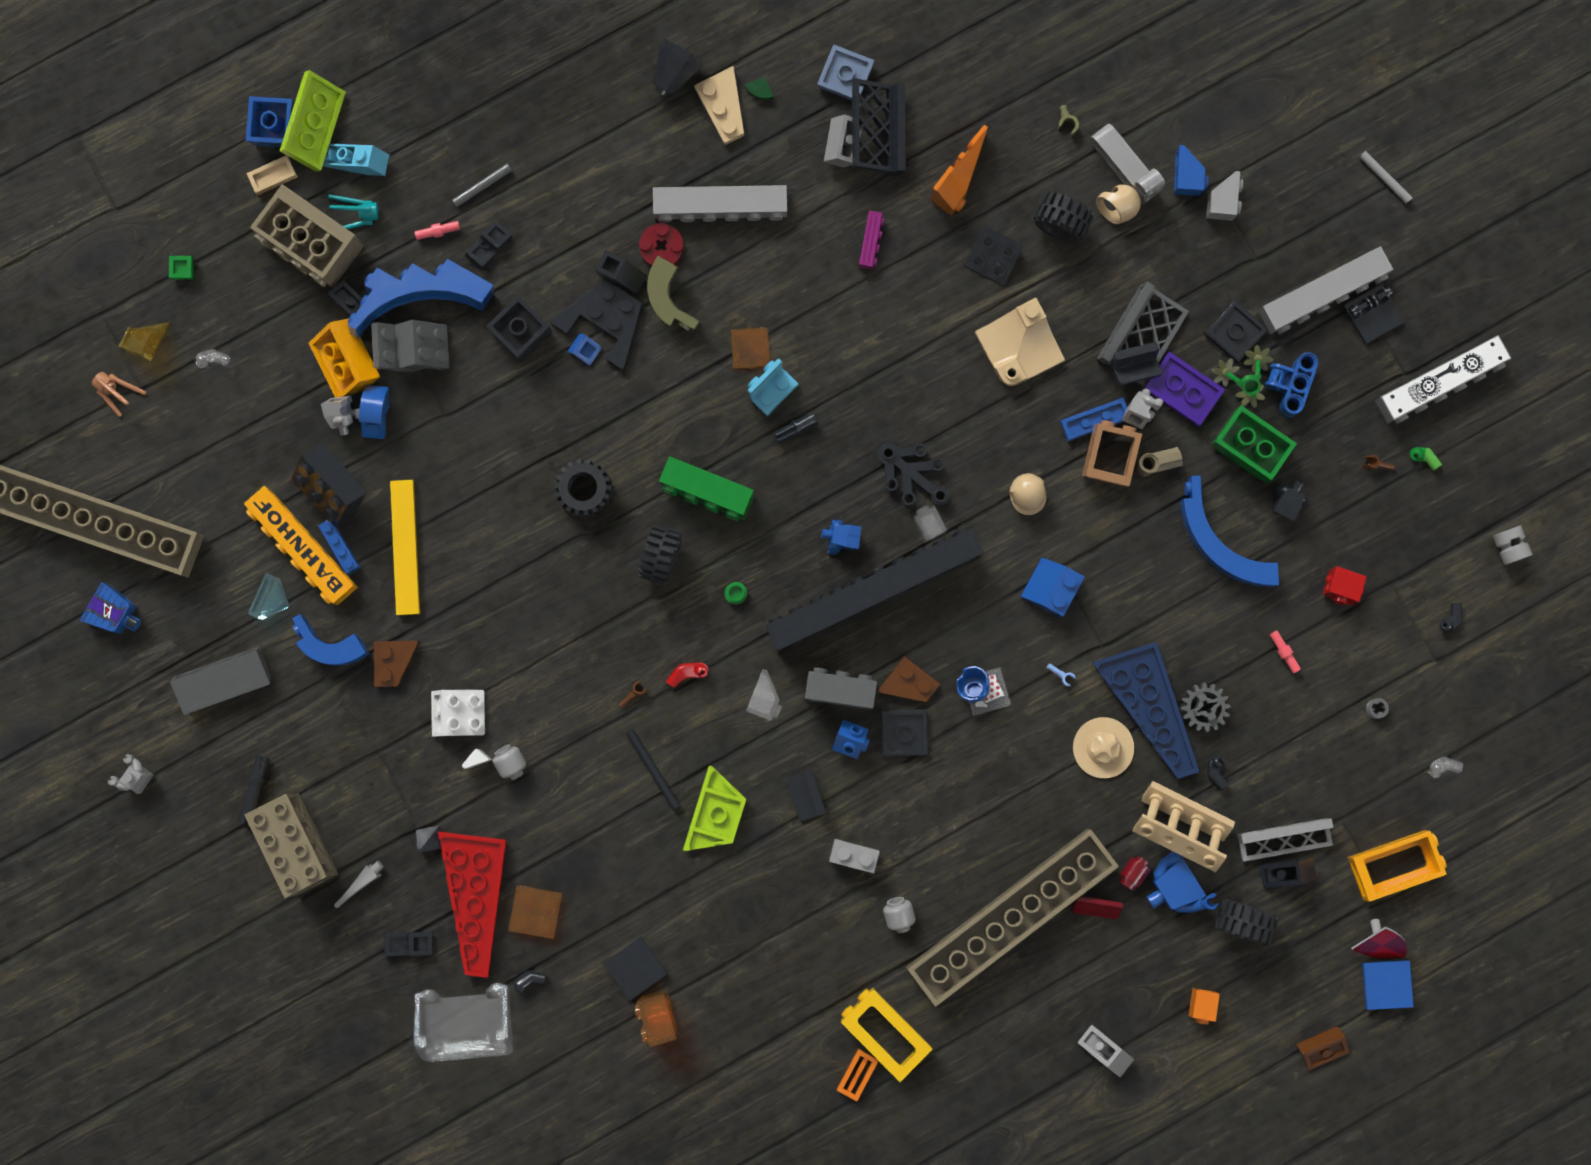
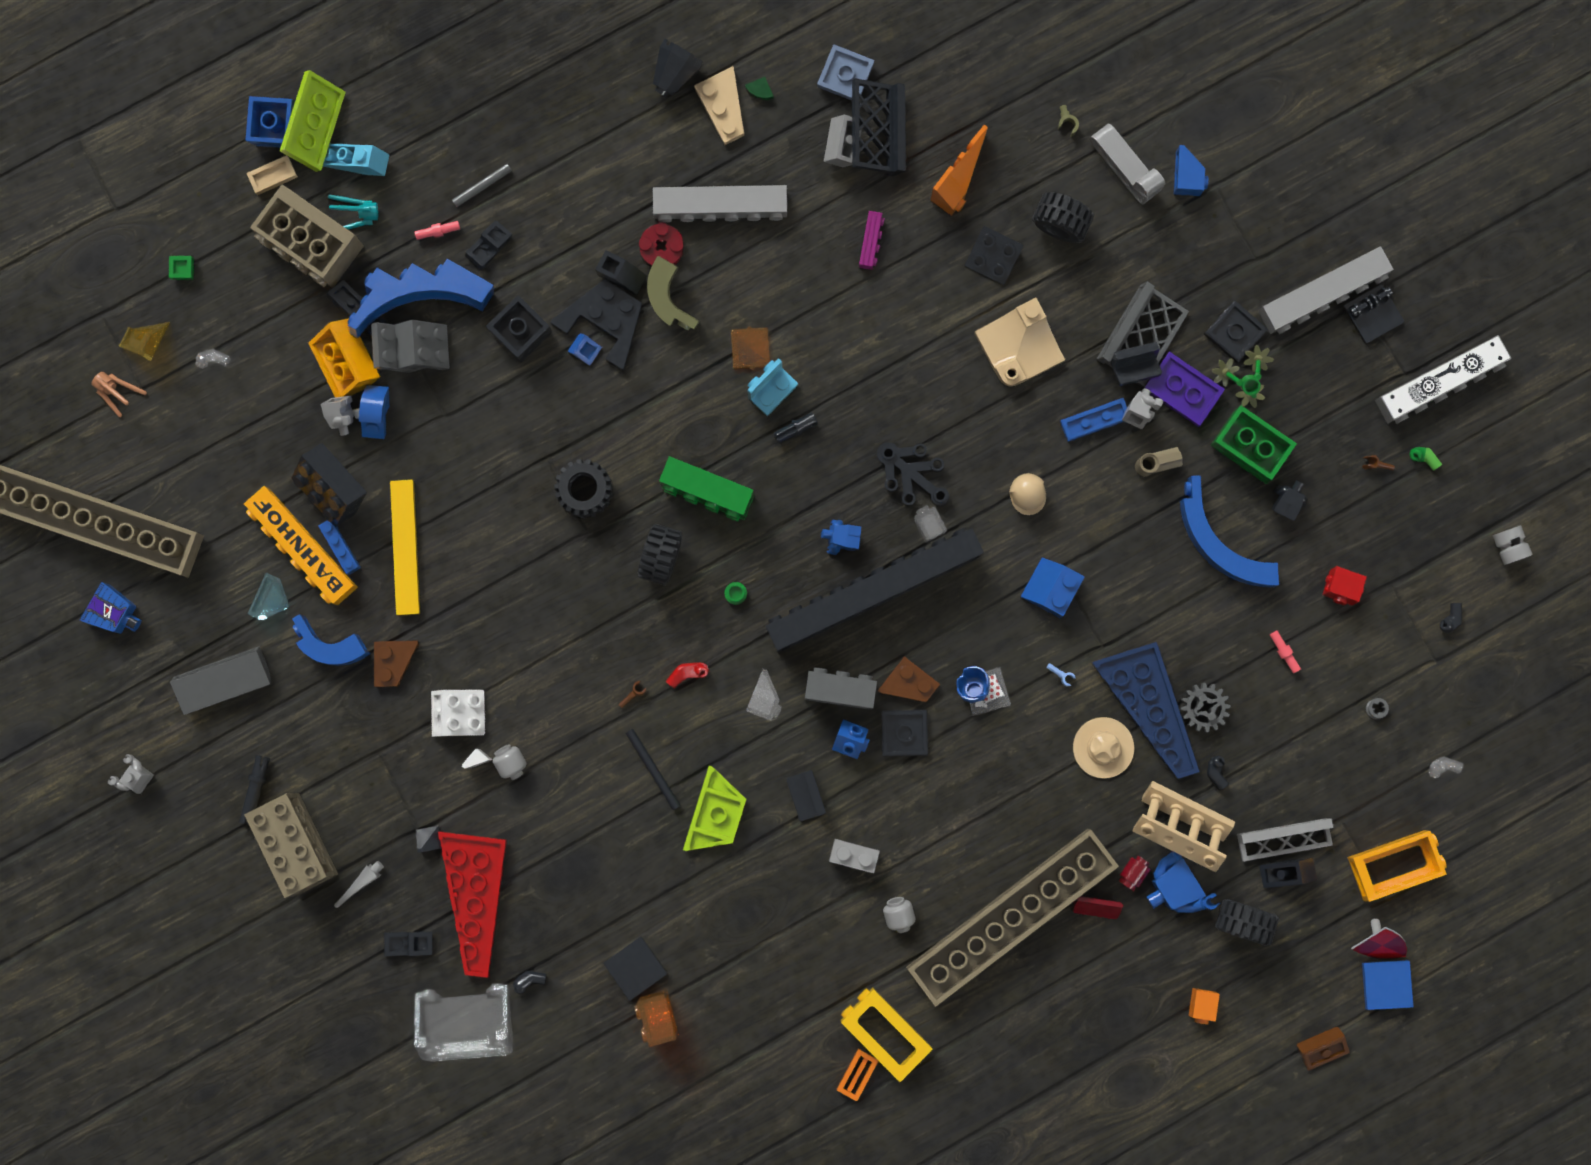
(535, 911): clear orange plate -> none
(1105, 1051): light grey slope -> none
(1125, 200): tan helmet -> none
(1127, 431): medium nougat window -> none
(1223, 200): light grey slope -> none
(1283, 378): blue beam -> none
(1386, 178): light grey bar -> none

